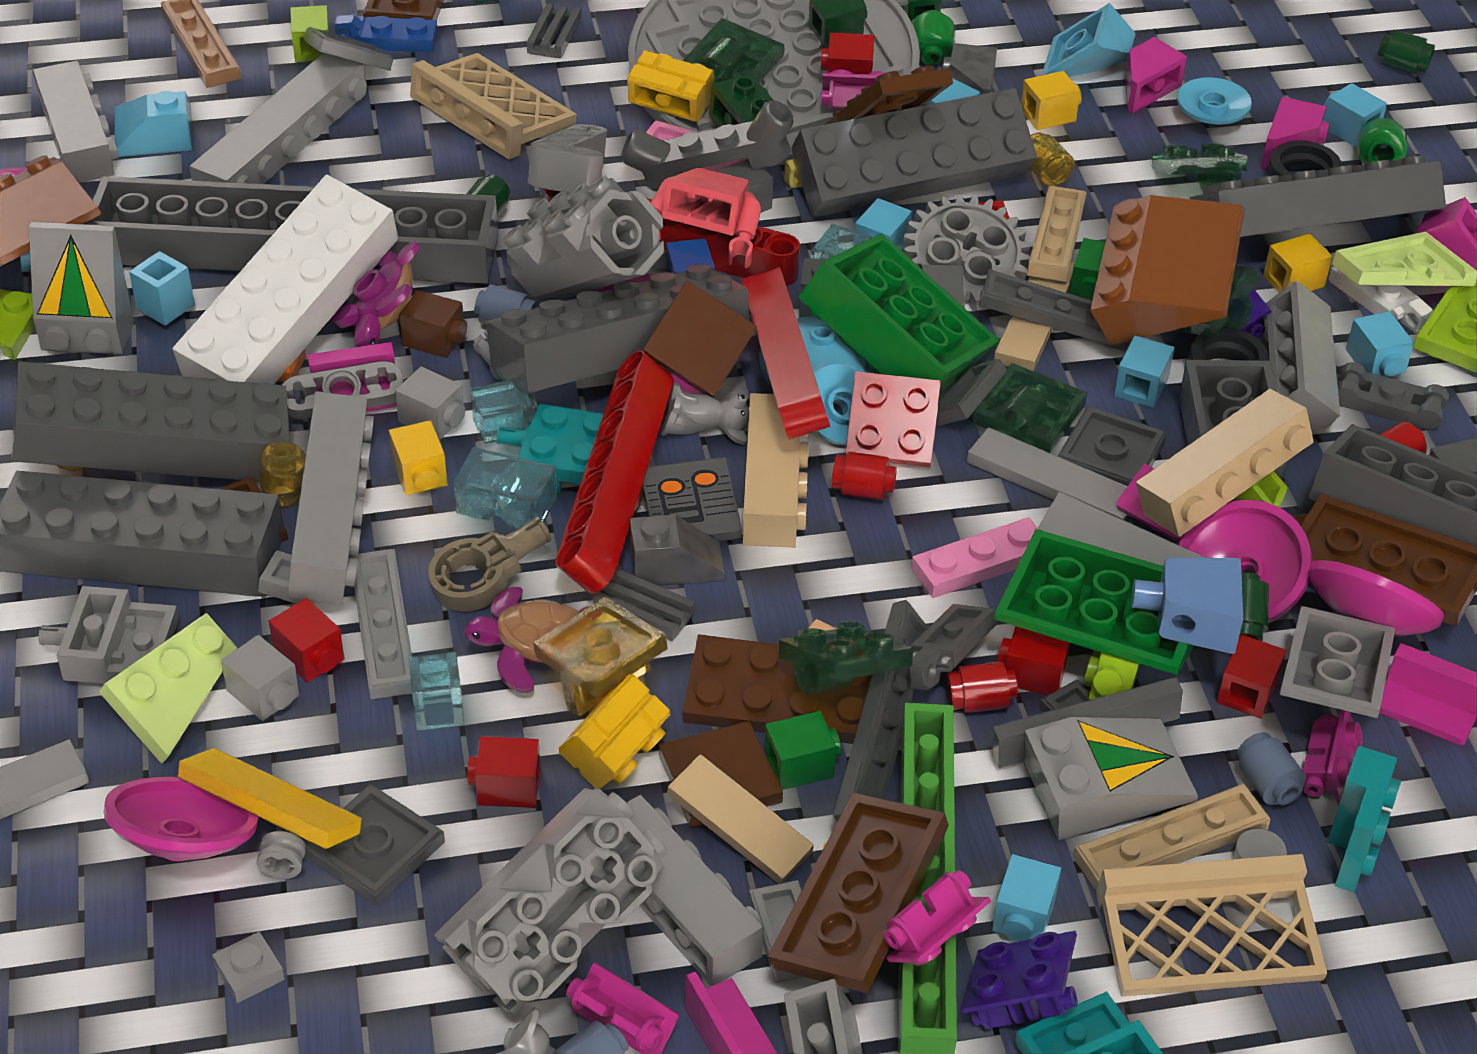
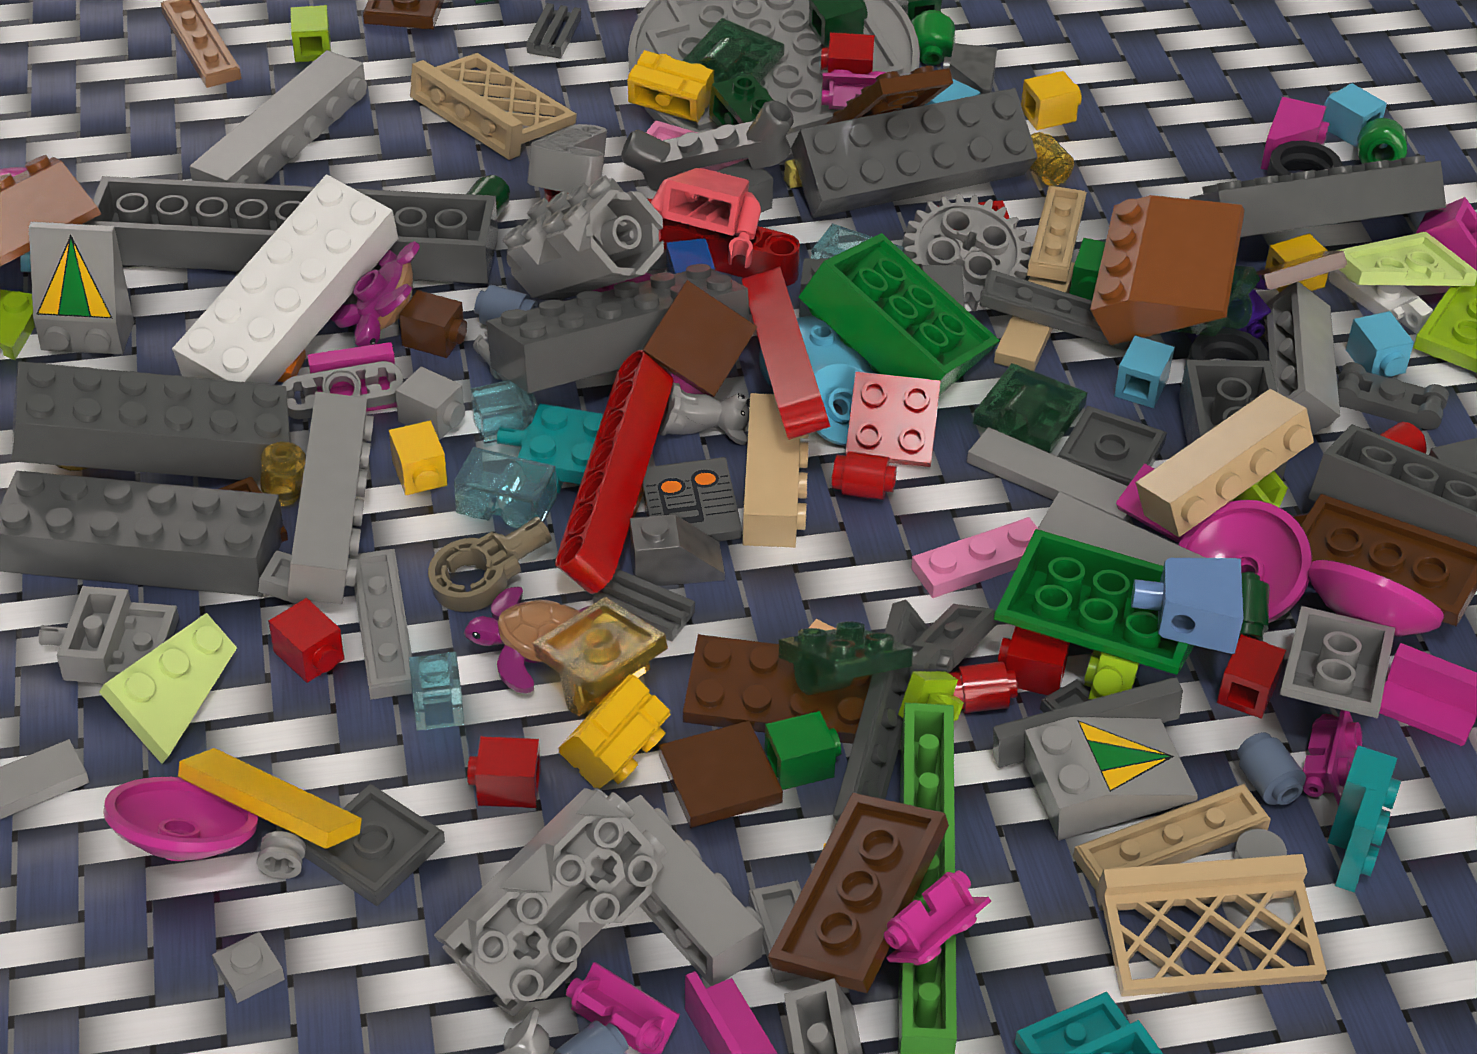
(76, 121): light grey brick -> none
(154, 124): medium azure slope -> none
(162, 288): medium azure brick -> none
(260, 677): light grey brick -> none
(348, 48): dark grey tile -> none
(390, 33): blue hinge -> none
(740, 819): tan tile -> none
(885, 219): medium azure brick -> none
(932, 688): none -> lime tile
(969, 391): dark grey tile -> none
(1021, 977): dark purple hinge -> none
(1026, 898): medium azure brick -> none
(1091, 44): medium azure slope -> none
(1152, 73): dark pink slope -> none
(1212, 164): clear green plate -> none
(1214, 100): medium azure dish -> none
(1300, 269): none -> tile
(1406, 52): dark green brick -> none

